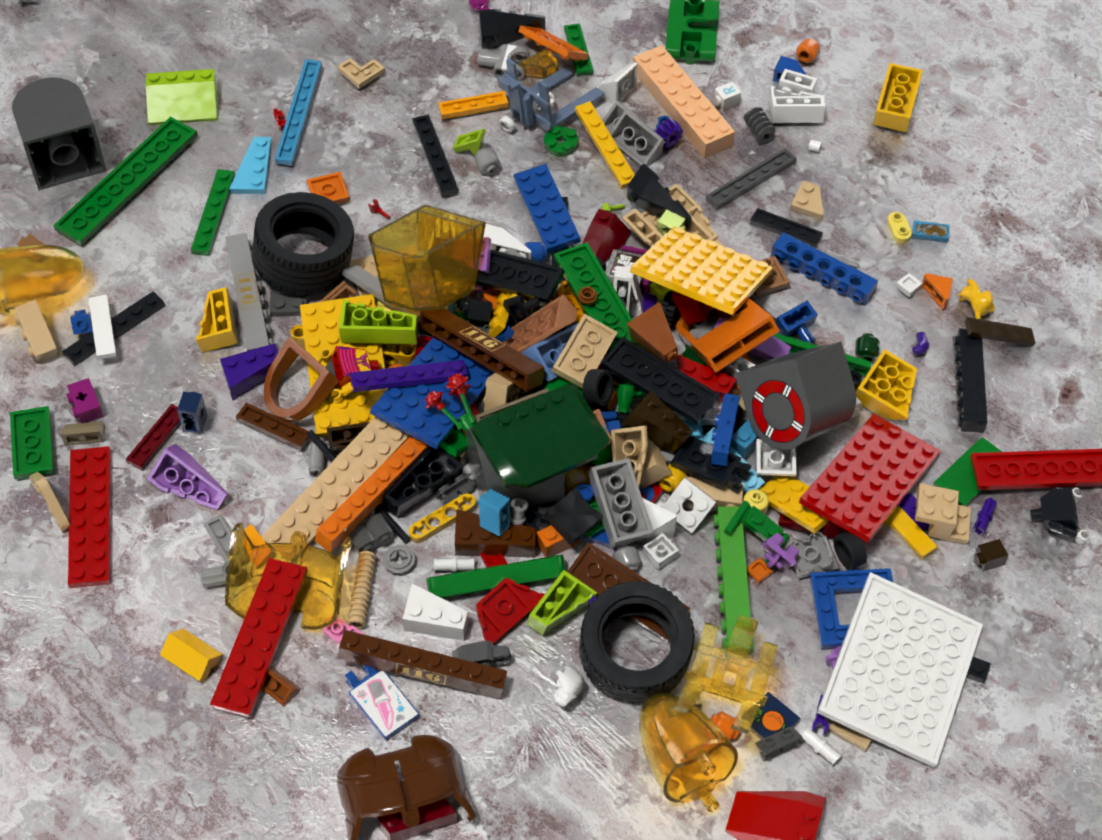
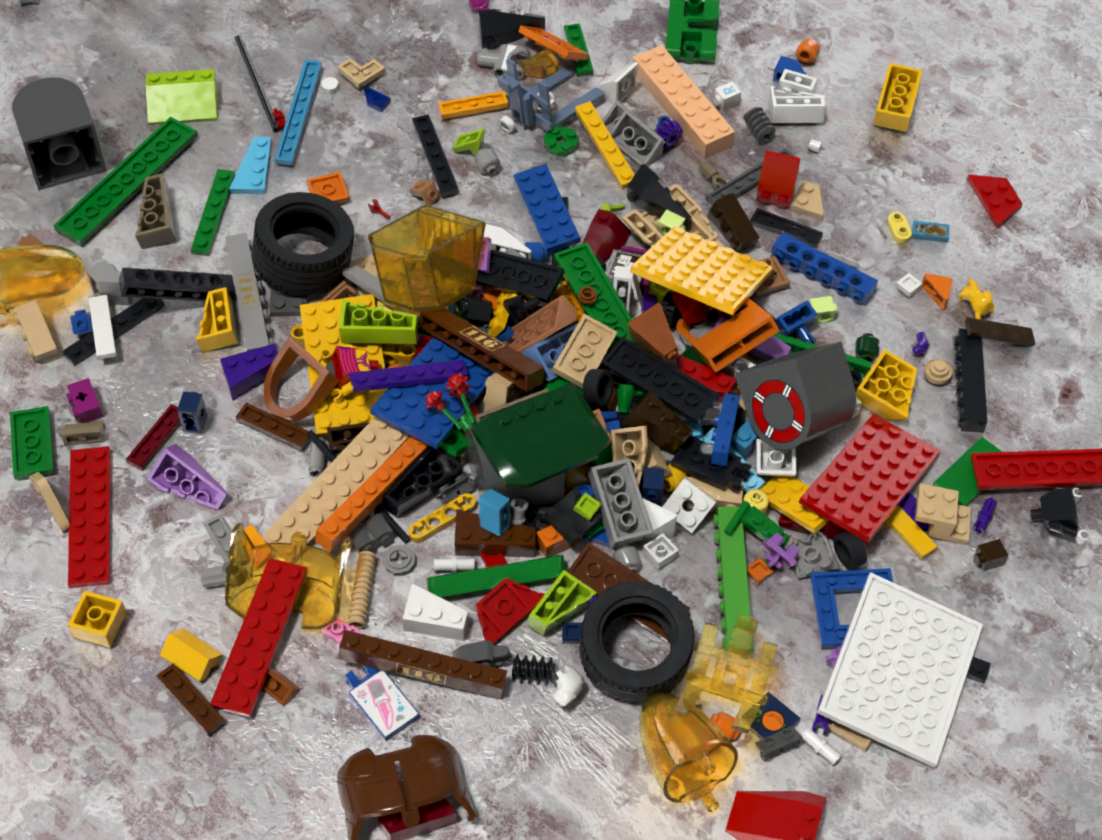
(97, 619): none -> yellow brick
(105, 281): none -> light grey slope
(156, 215): none -> dark tan wedge
(172, 284): none -> black brick
(190, 699): none -> reddish brown plate
(257, 85): none -> black piece
(329, 85): none -> white tile
(376, 99): none -> clear blue tile
(426, 190): none -> medium nougat bracket
(533, 668): none -> black piece
(571, 632): none -> dark blue tile
(587, 506): none -> lime tile
(653, 485): none -> dark blue brick
(711, 174): none -> dark tan bar
(733, 223): none -> dark brown wedge
(778, 179): none -> red slope
(824, 308): none -> yellowish green brick
(938, 371): none -> tan plate
(996, 197): none -> red wing

